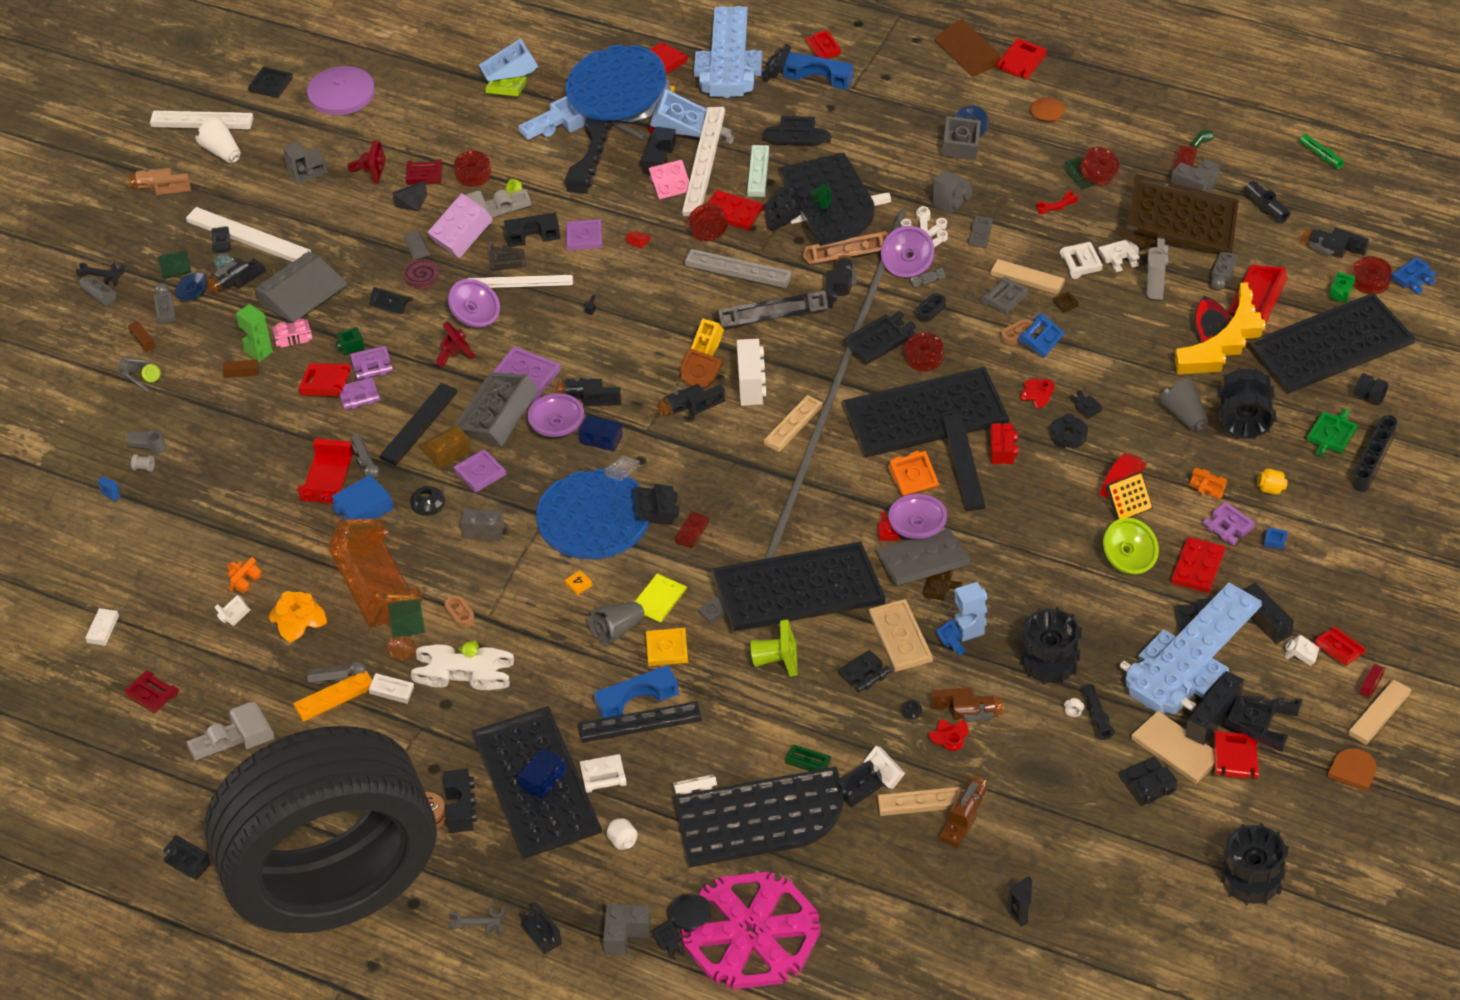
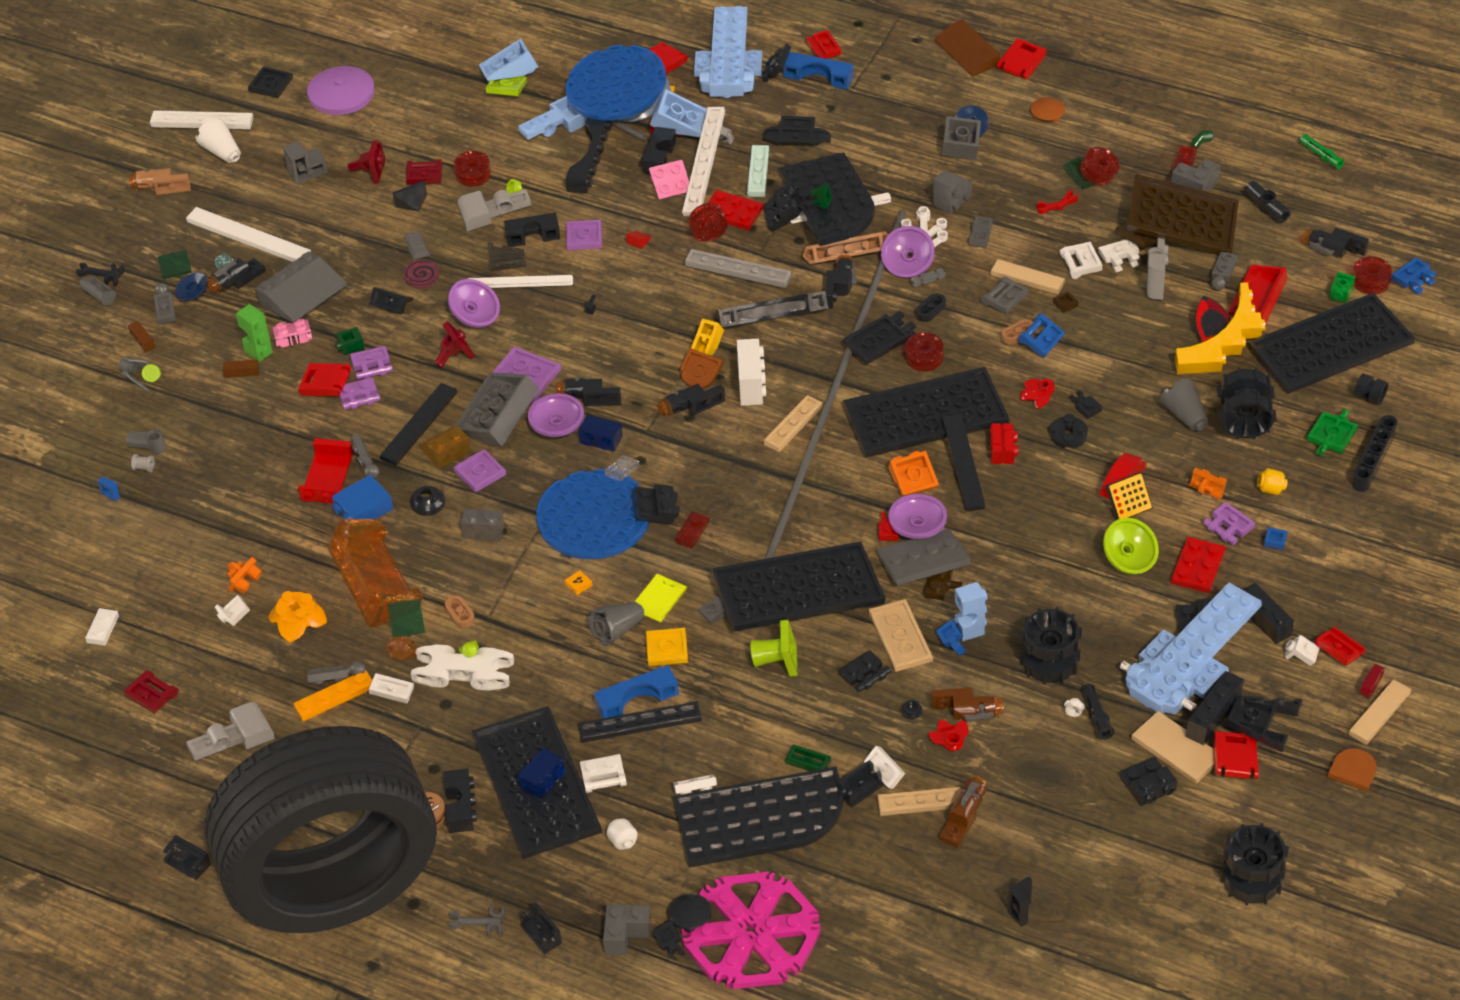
(221, 239): black bracket -> none
(460, 226): lavender piece -> none

